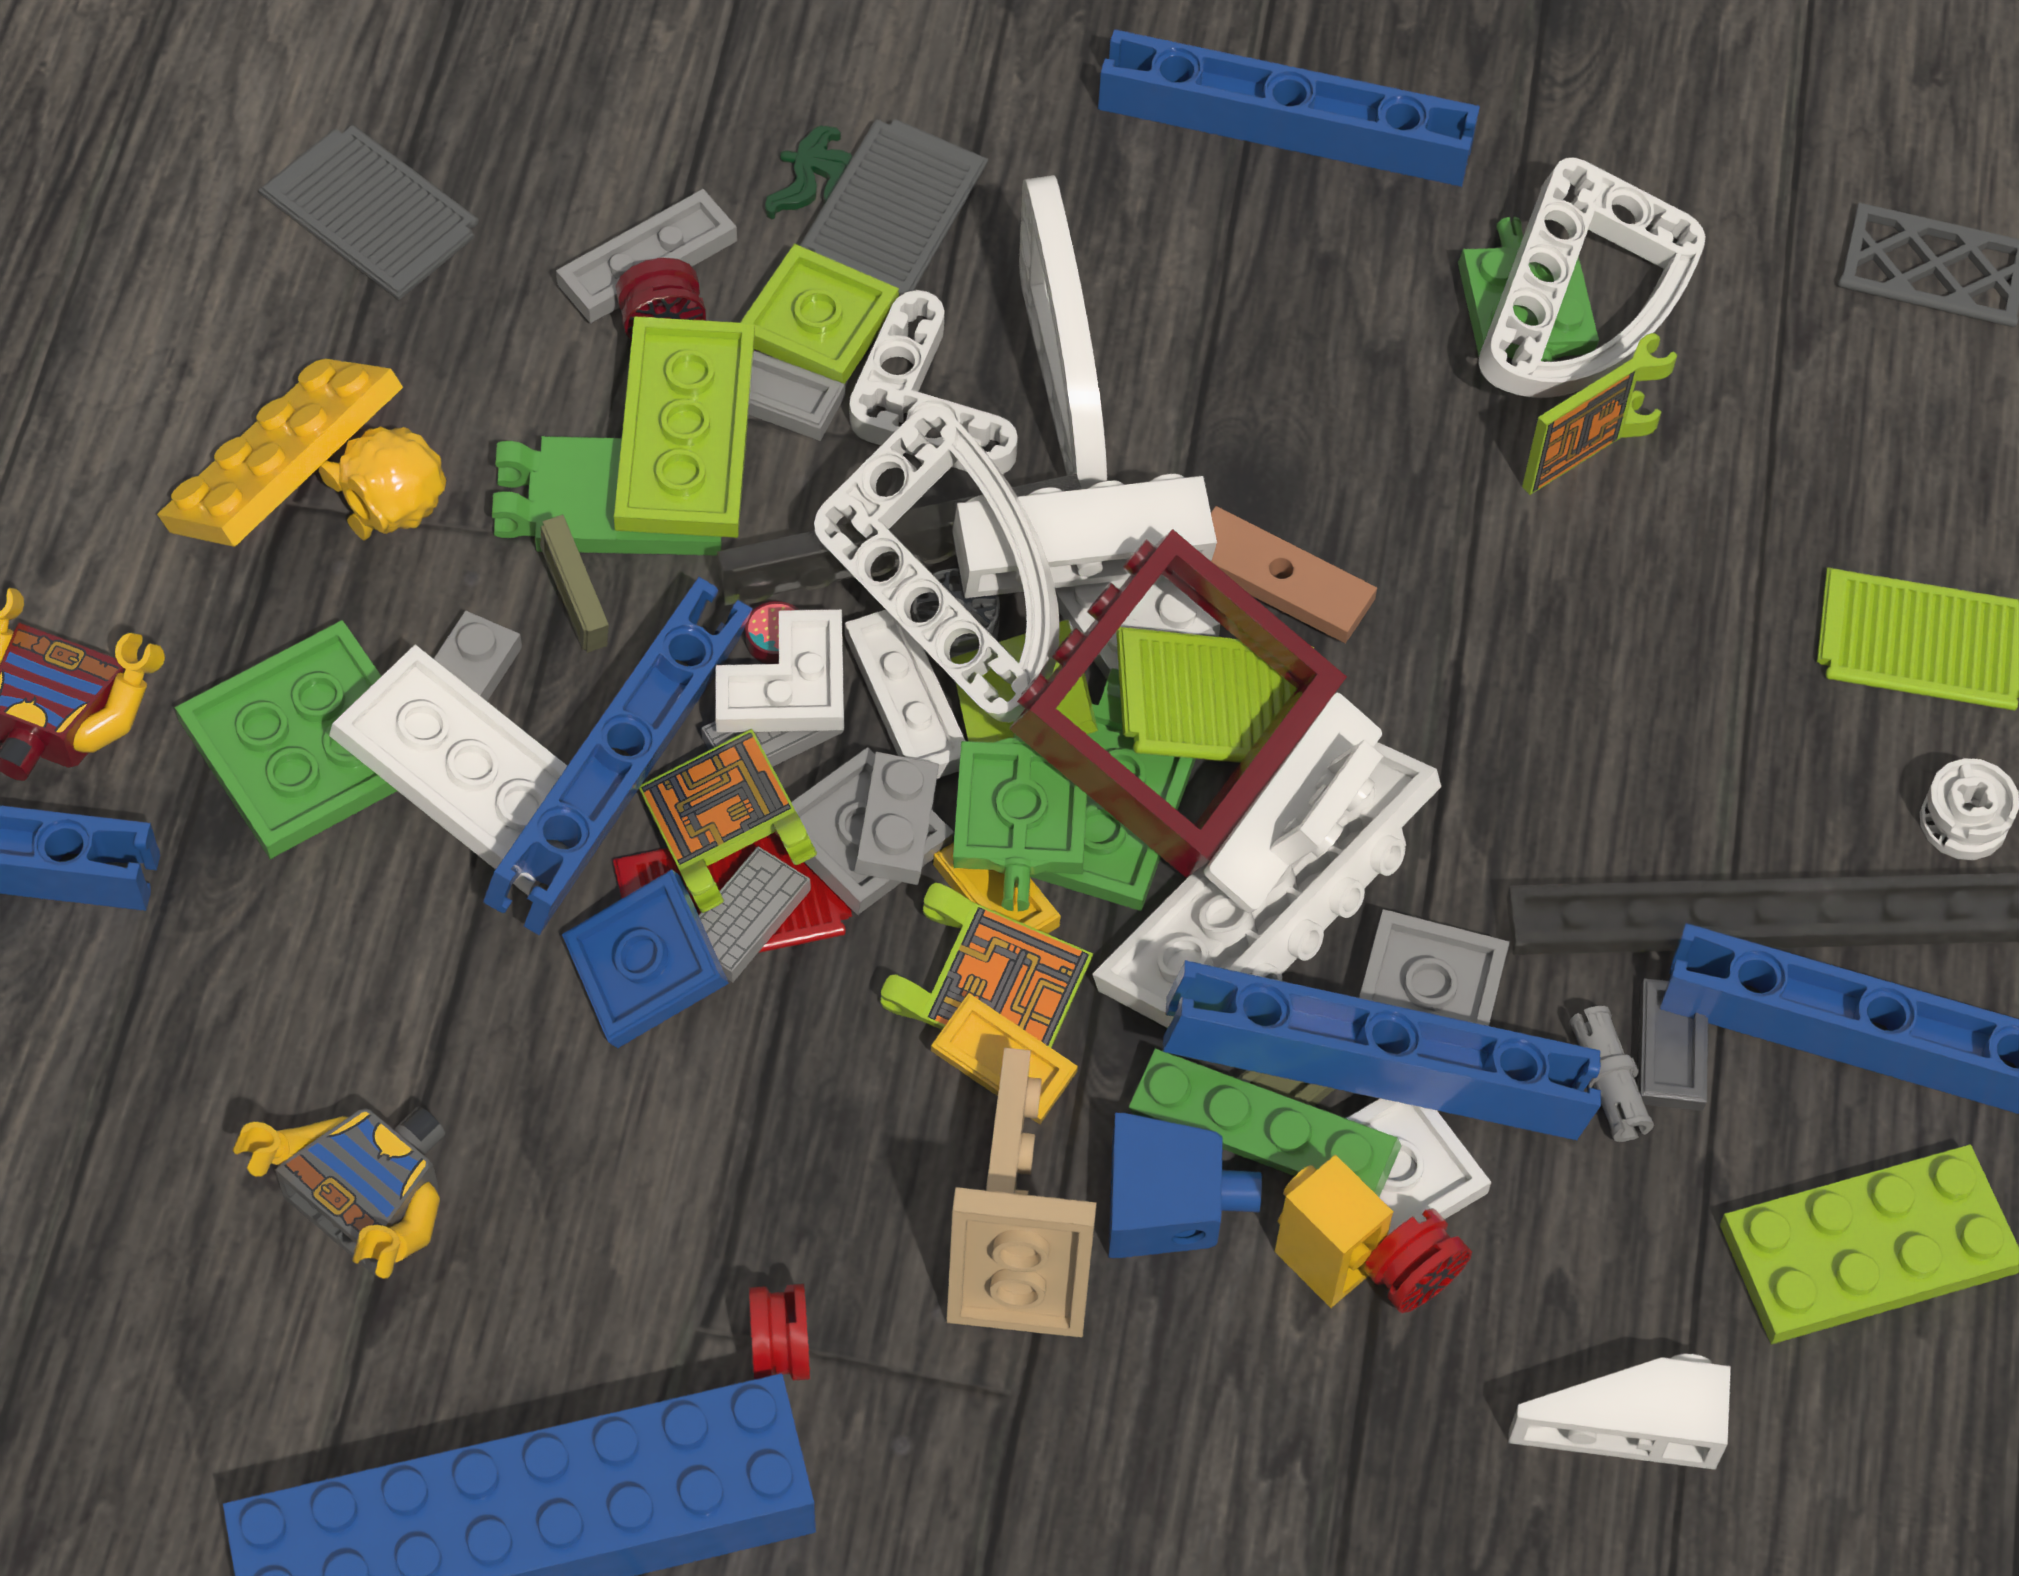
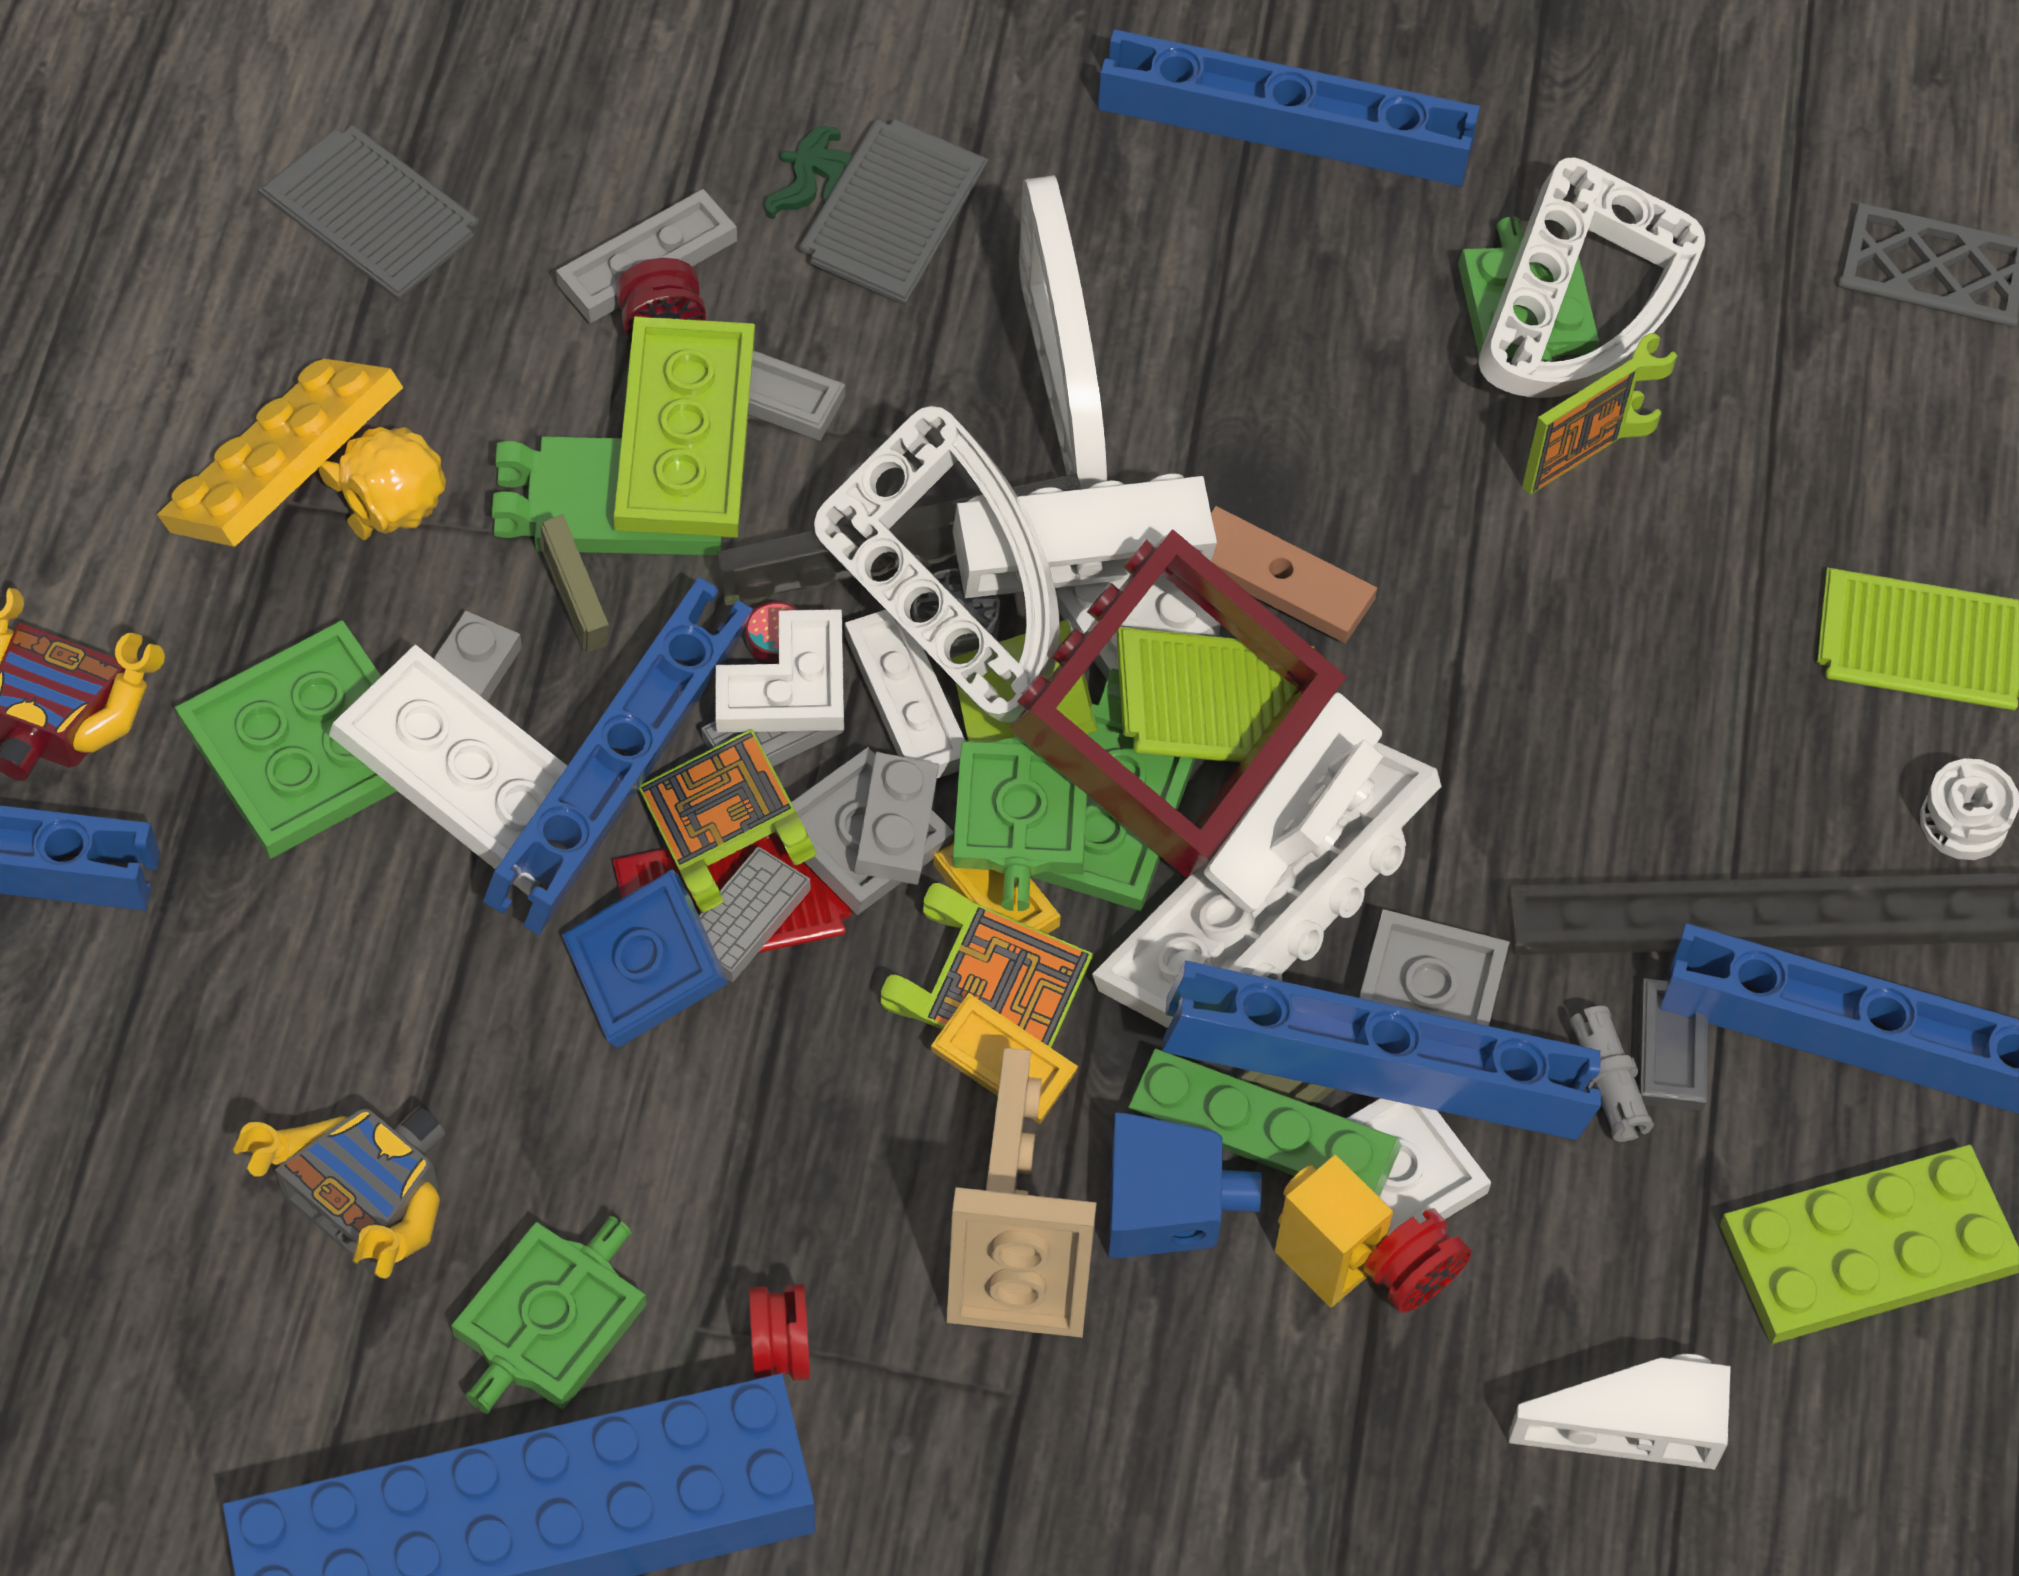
(549, 1315): none -> bright green plate
(819, 314): lime plate -> none
(900, 392): white beam -> none

